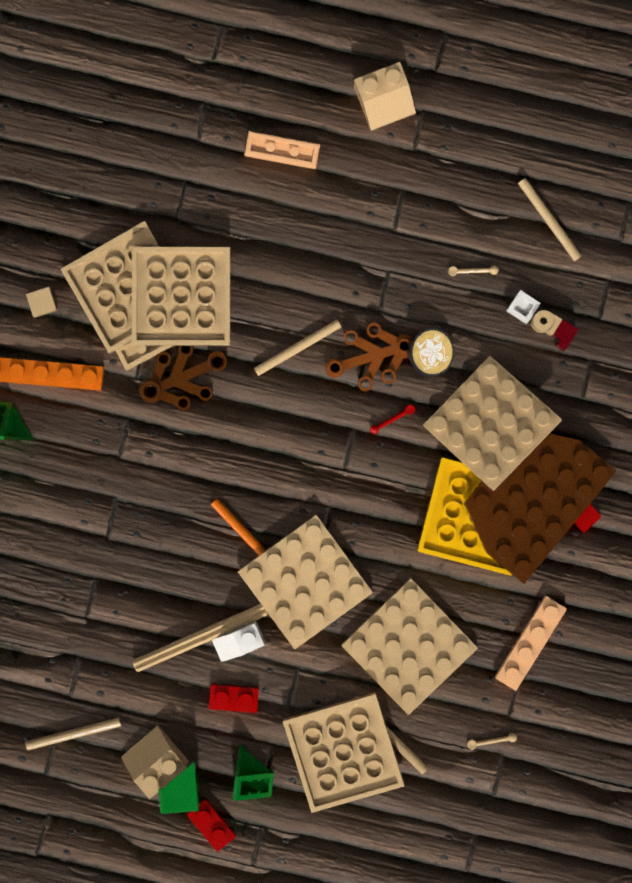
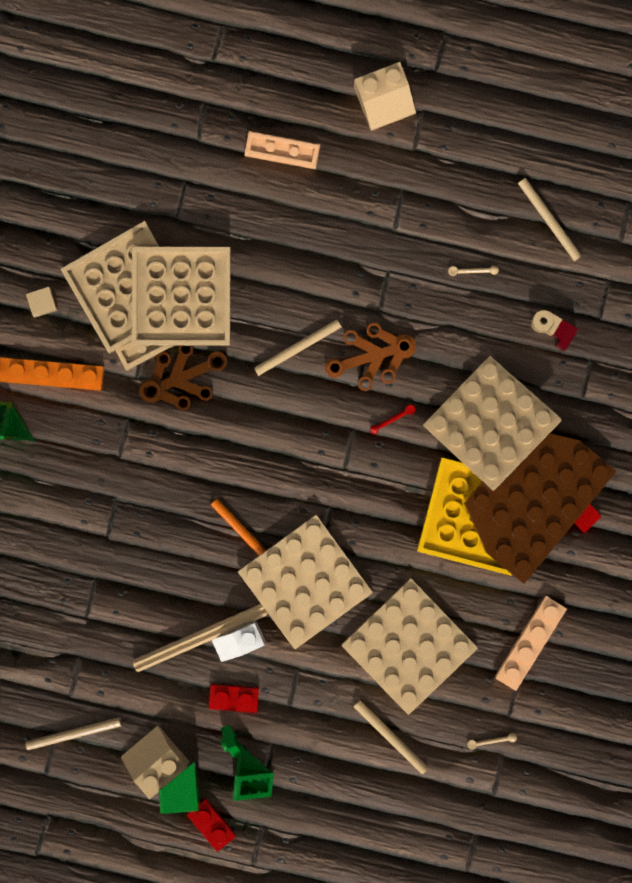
(230, 741): none -> green plate
(343, 752): tan plate -> none
(430, 352): tile -> none
(523, 307): white plate -> none

